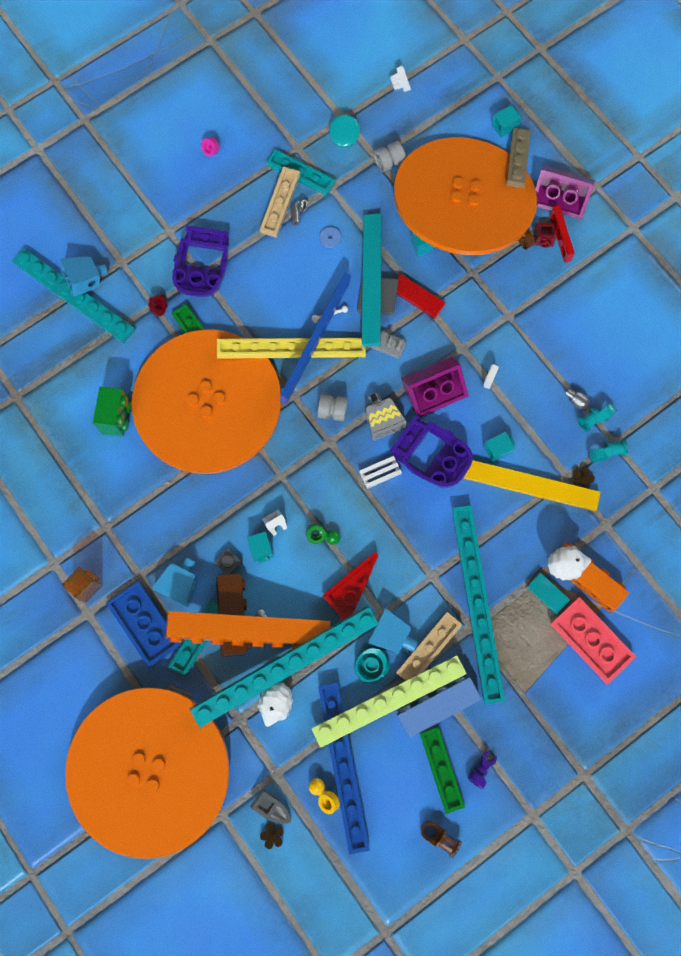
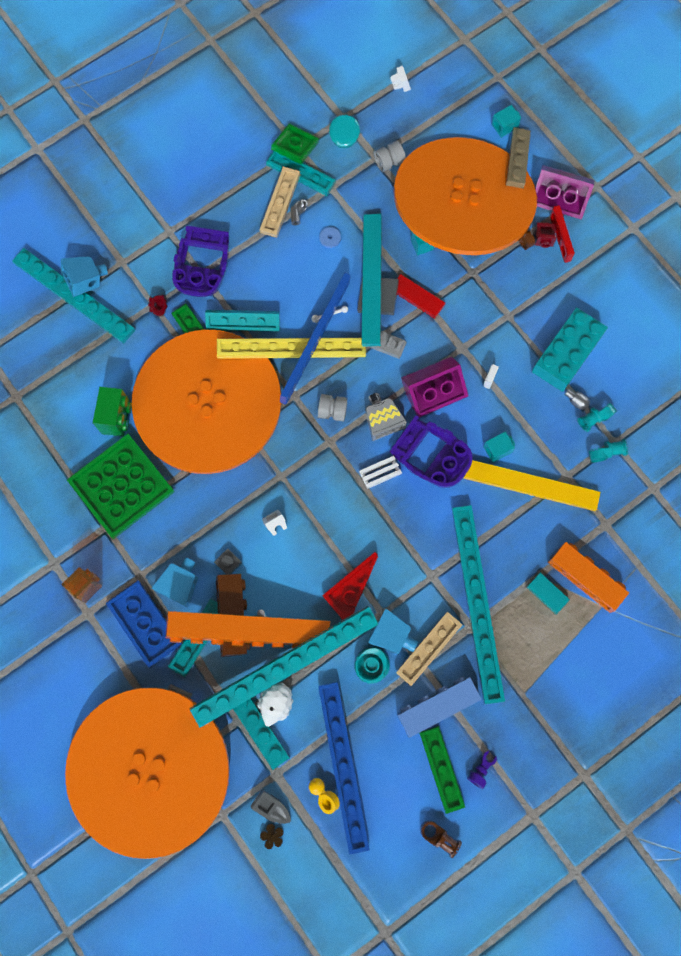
(120, 486): none -> green plate
(210, 146): dark pink tile -> none
(242, 320): none -> teal plate
(260, 547): teal brick -> none
(261, 734): none -> teal plate
(295, 144): none -> green tile
(332, 536): green plate -> none
(388, 701): yellowish green plate -> none
(567, 563): white animal -> none
(569, 349): none -> teal brick
(583, 478): dark brown plant -> none
(593, 640): coral plate -> none

